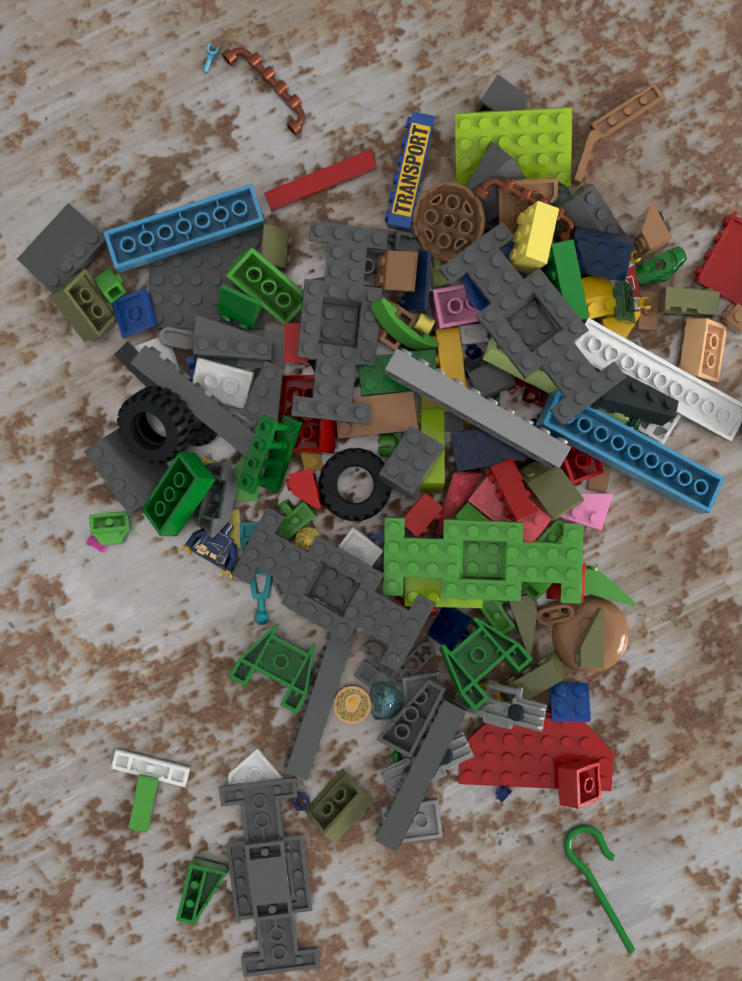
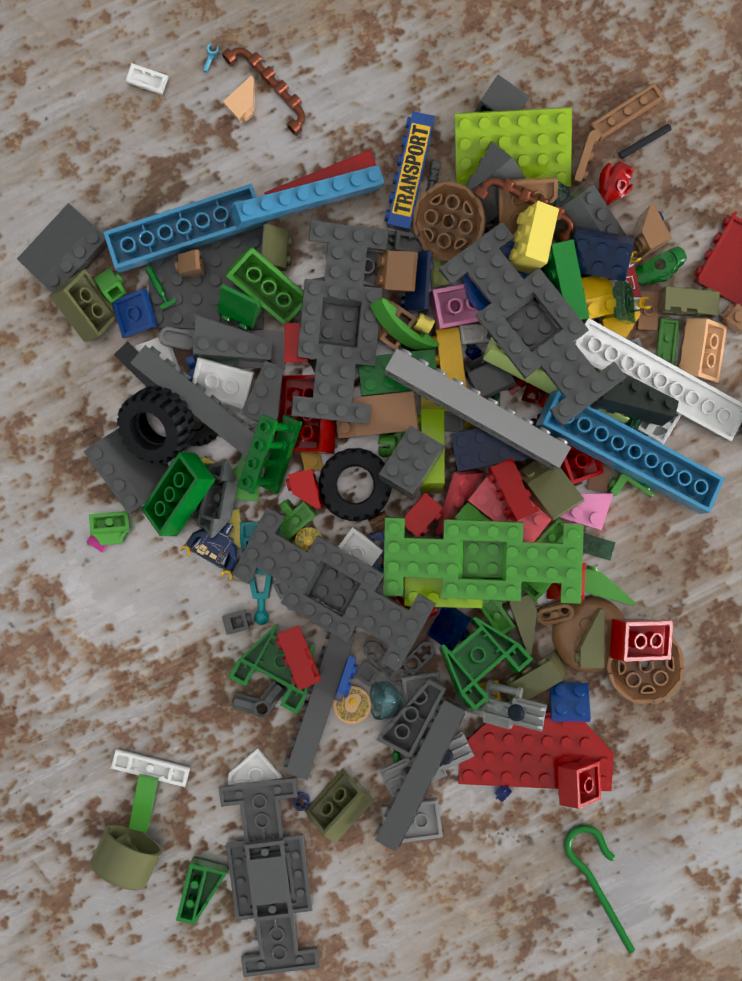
(125, 857): none -> olive piece
(146, 79): none -> white plate
(159, 289): none -> green piece
(190, 264): none -> medium nougat slope
(230, 624): none -> dark grey brick
(242, 101): none -> light nougat slope
(250, 703): none -> dark grey piece
(298, 657): none -> red wedge
(307, 196): none -> dark azure brick
(344, 684): none -> blue plate
(378, 522): none -> medium nougat slope
(434, 169): none -> dark grey piece
(597, 546): none -> clear green plate
(615, 181): none -> red animal
(617, 483): none -> bright green bracket
(641, 639): none -> red slope
(644, 141): none -> black bar
(647, 684): none -> medium nougat brick
(667, 339): none -> bright green tile

